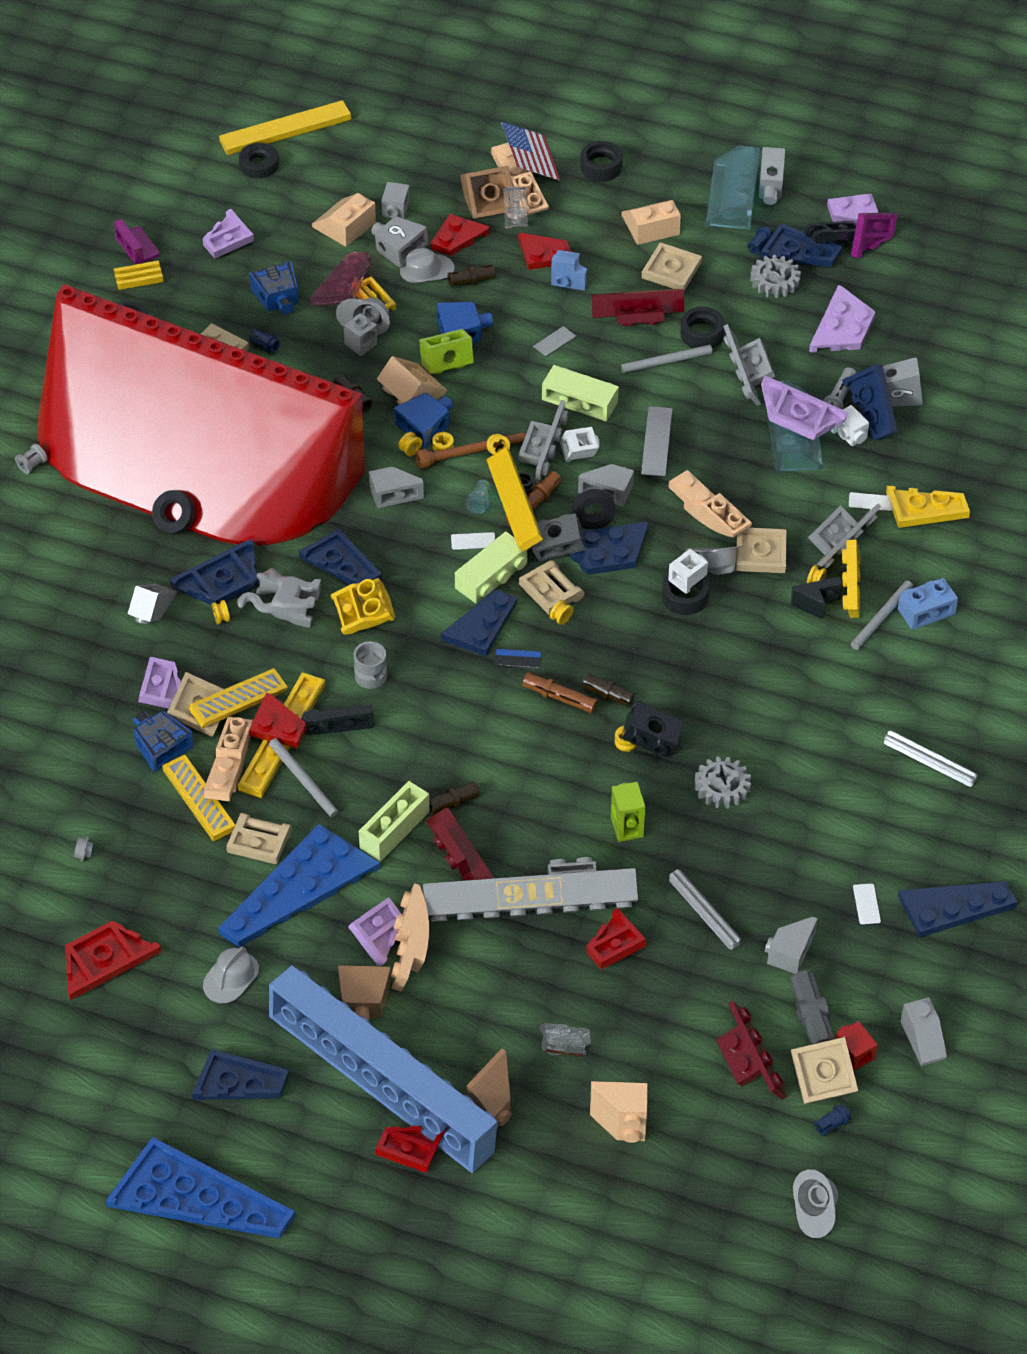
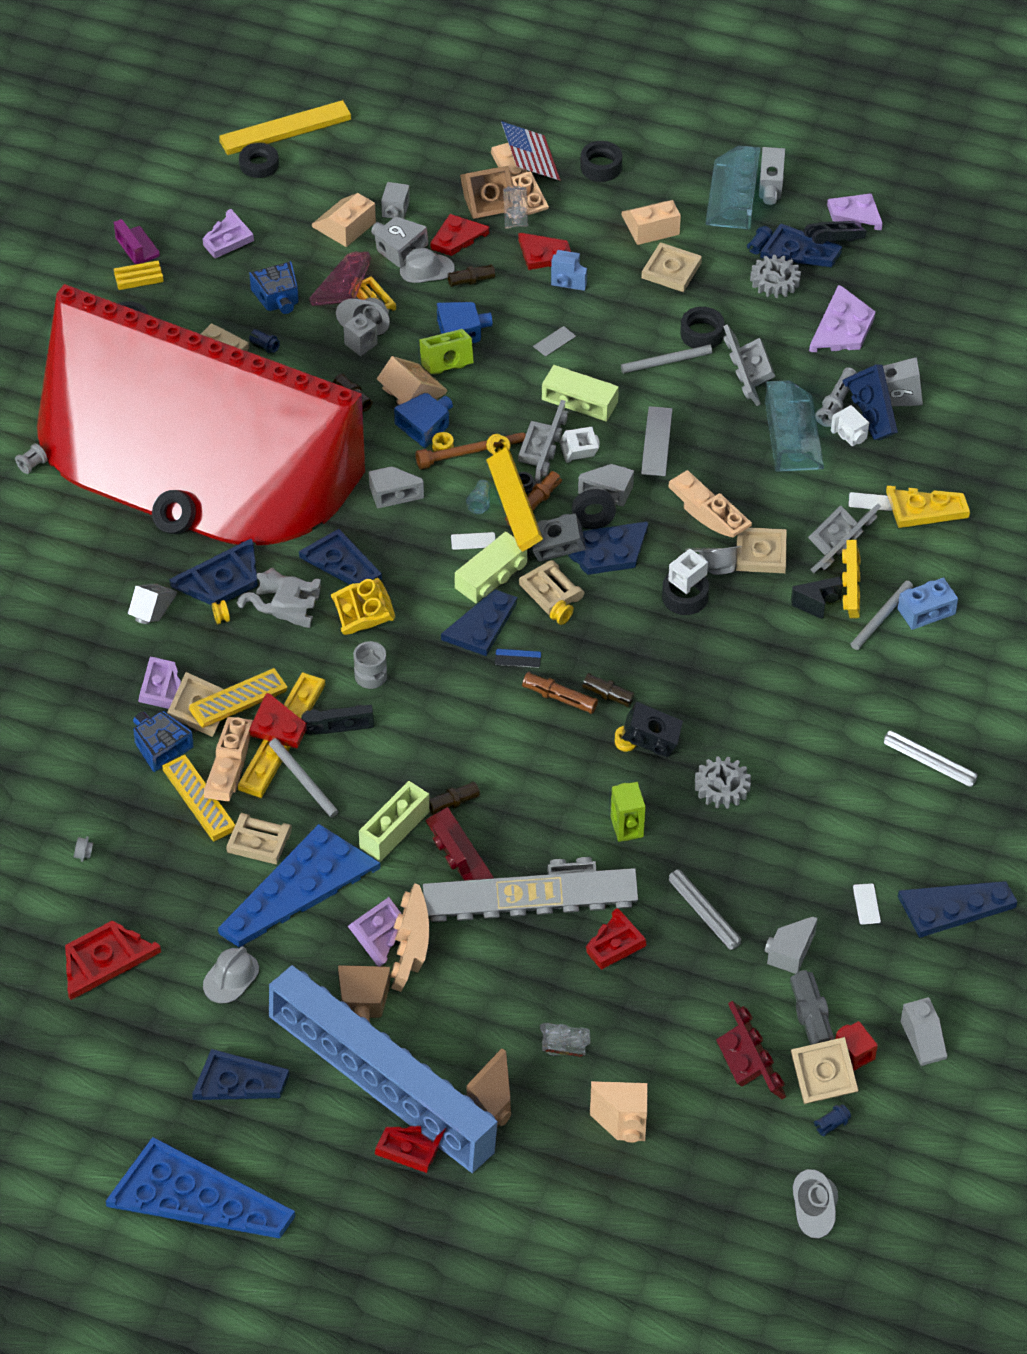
(410, 443): yellow bush -> none
(638, 306): dark red bracket -> none
(799, 410): lavender wing -> none
(816, 574): yellow bush -> none
(872, 231): magenta wing -> none

